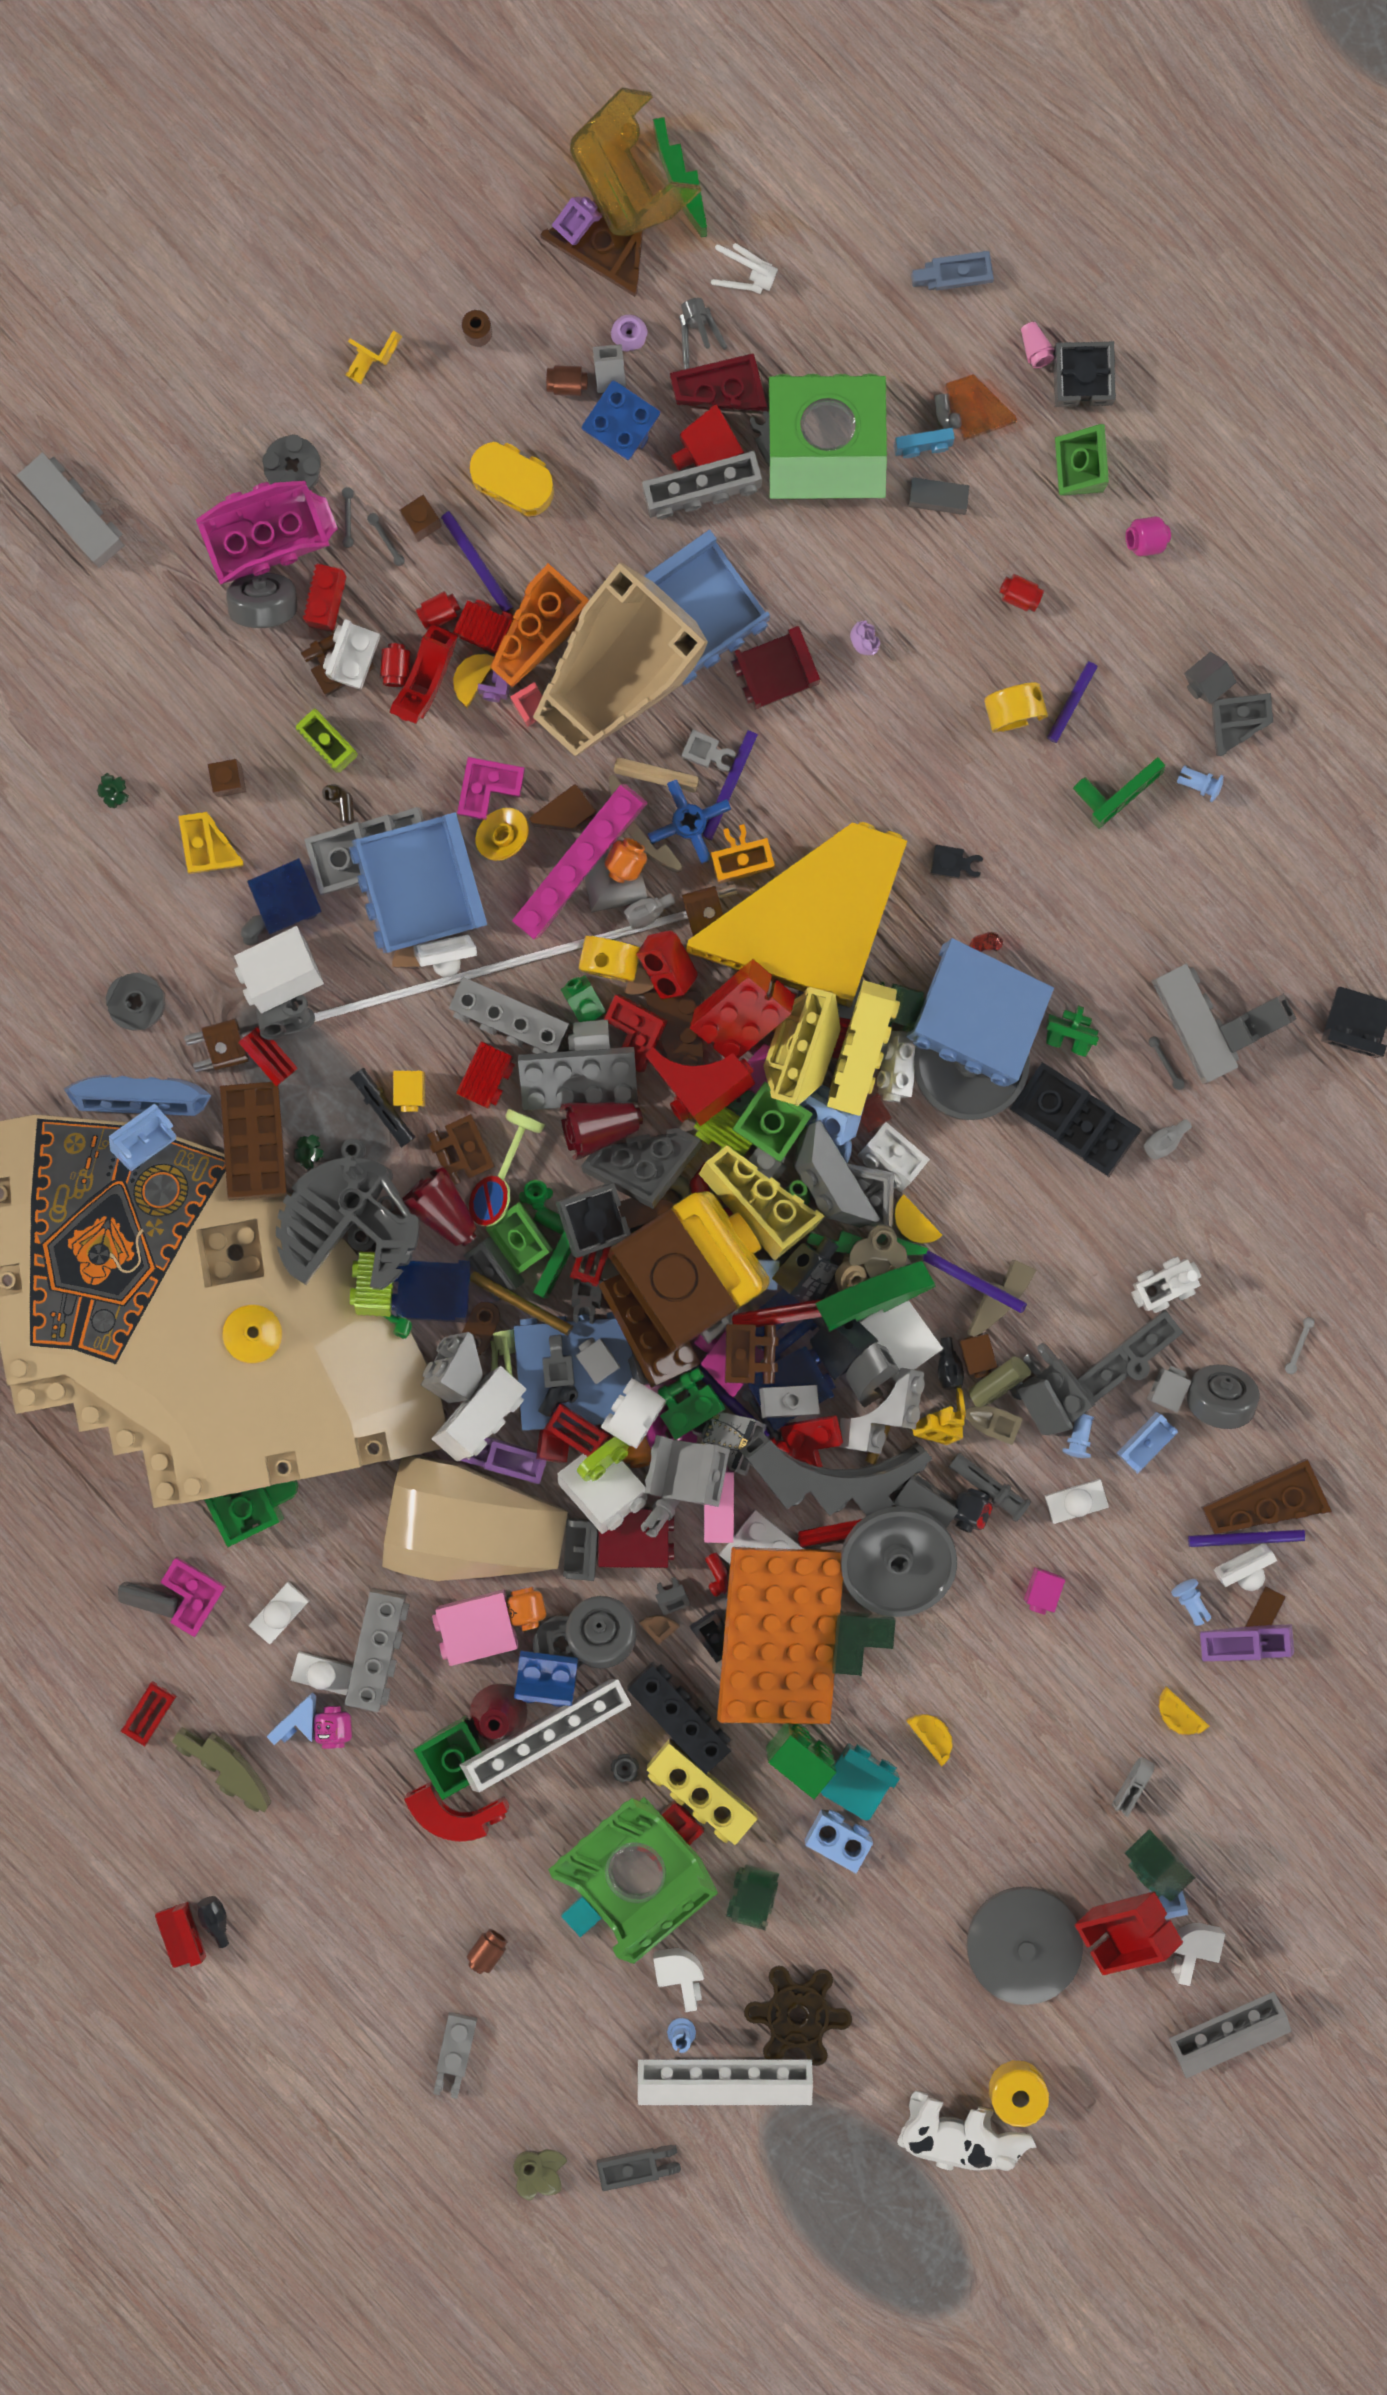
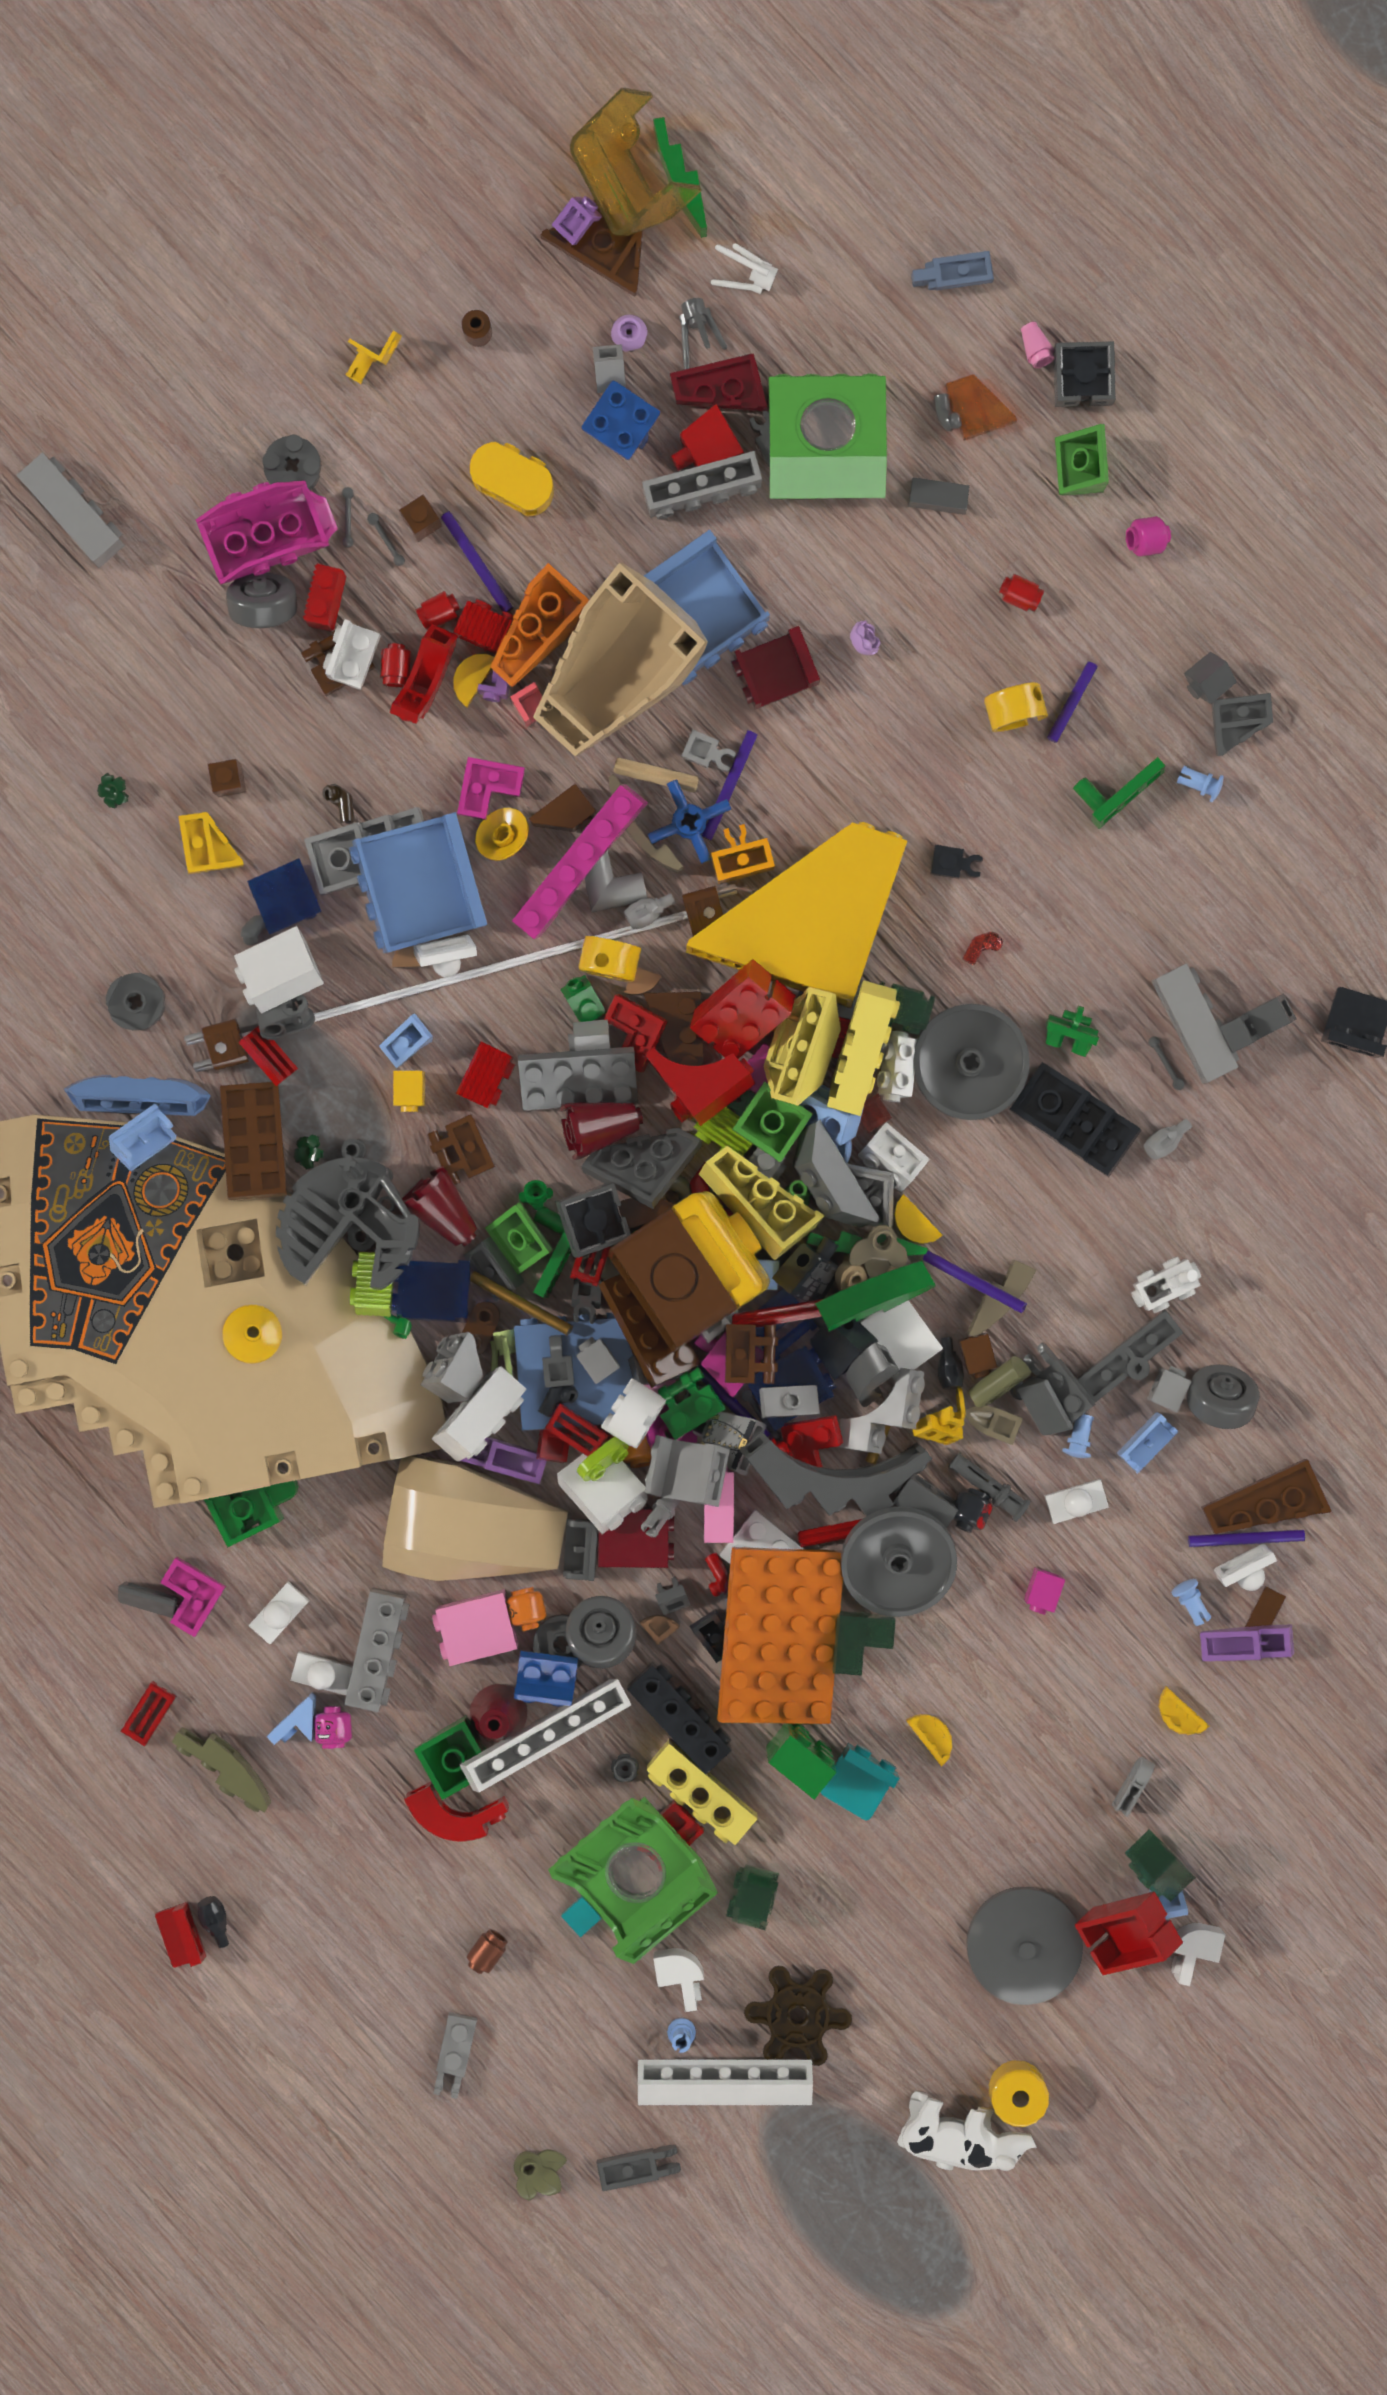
(326, 741): lime brick -> none
(382, 1107): black pin -> none
(406, 1041): none -> light blue slope
(492, 1195): piece -> none
(508, 1016): light grey brick -> none
(566, 380): copper brick -> none
(625, 860): orange head -> none
(665, 953): red piece -> none
(835, 1846): light blue brick -> none
(912, 445): dark azure plate -> none
(981, 1013): medium blue panel -> none
(1230, 2035): light grey brick -> none
(1290, 1367): light grey hinge -> none

